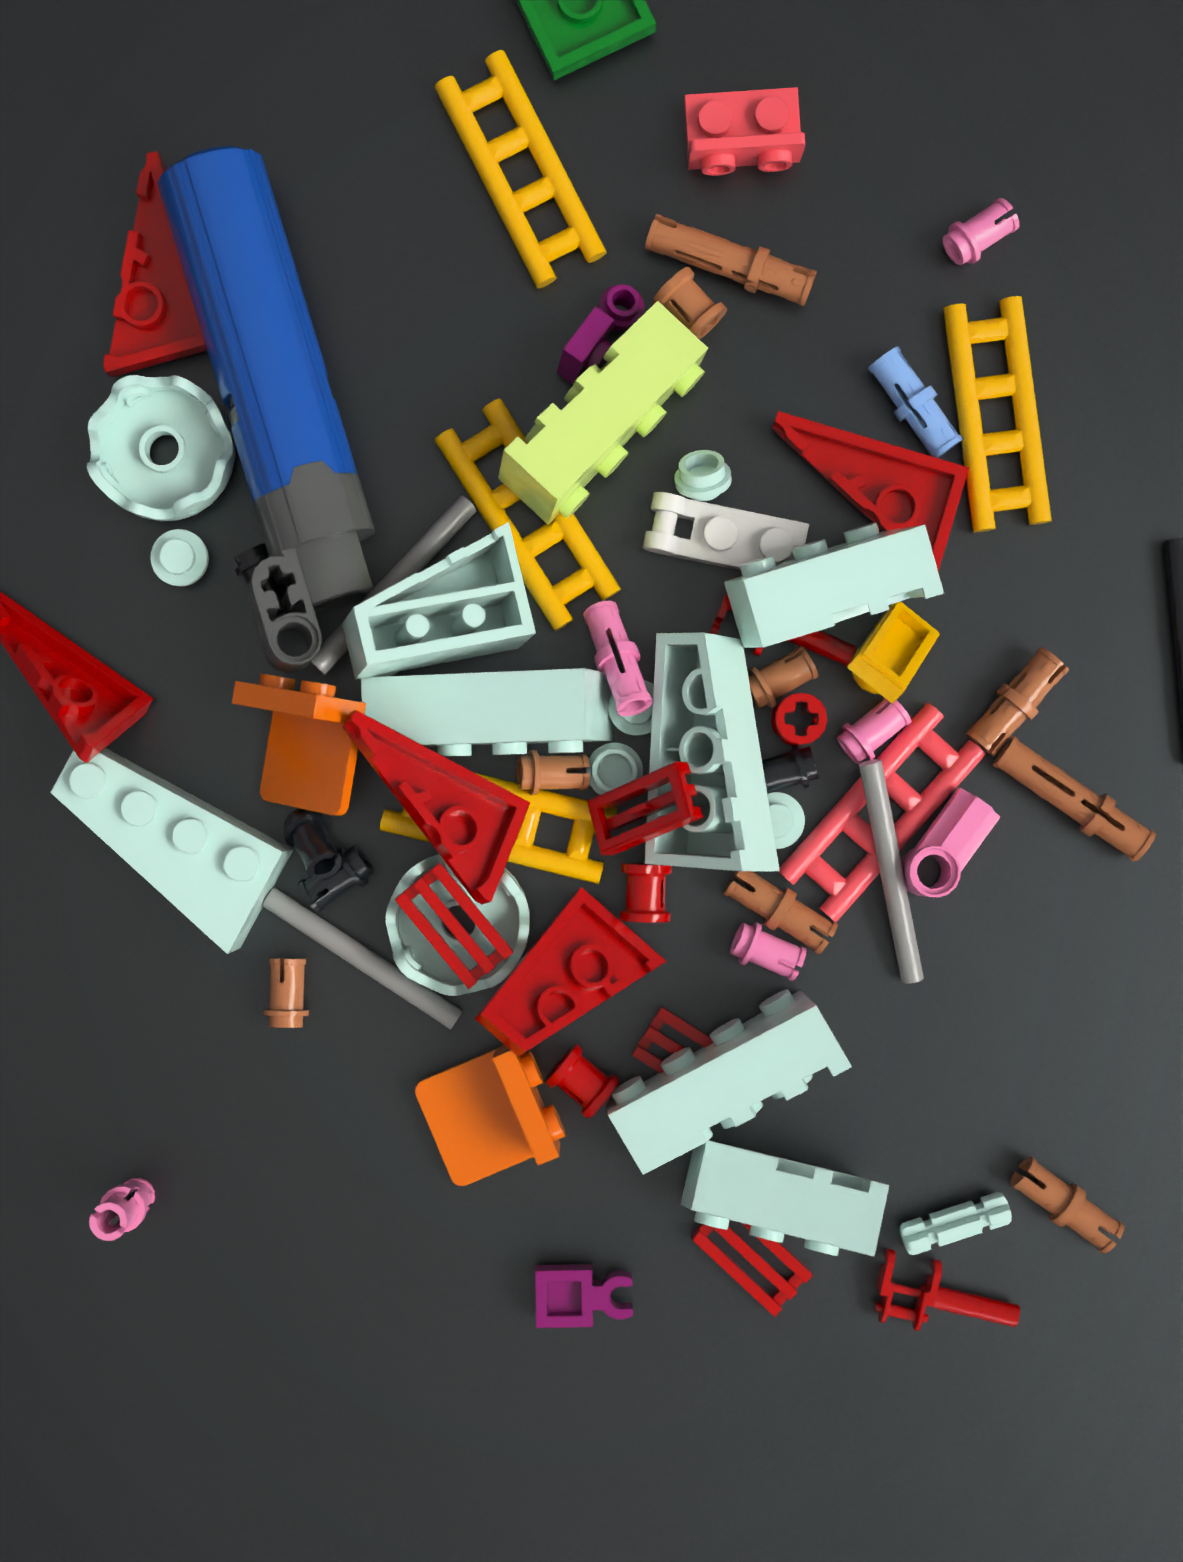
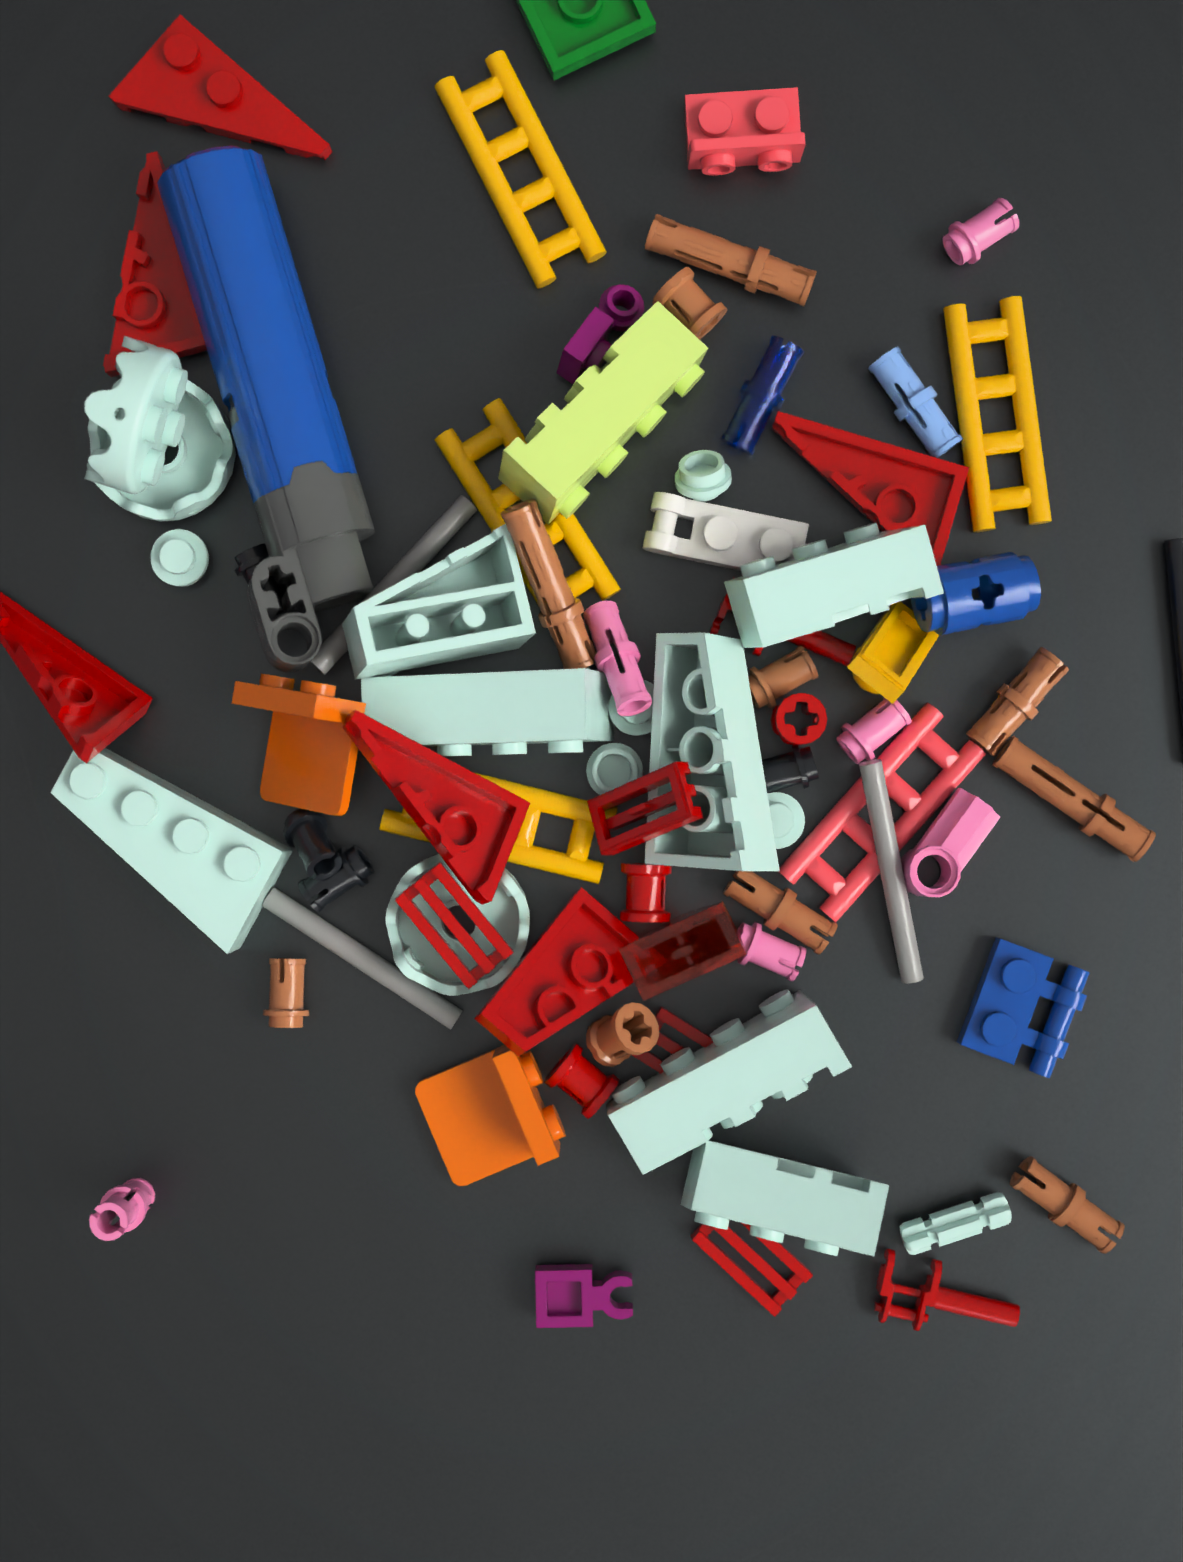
(149, 417): none -> light aqua plate
(202, 86): none -> red wing
(545, 574): none -> nougat pin
(549, 772): nougat pin -> none
(627, 1032): none -> nougat bush
(683, 949): none -> clear red slope
(762, 395): none -> clear blue pin
(1006, 590): none -> blue piece
(1006, 1003): none -> blue plate

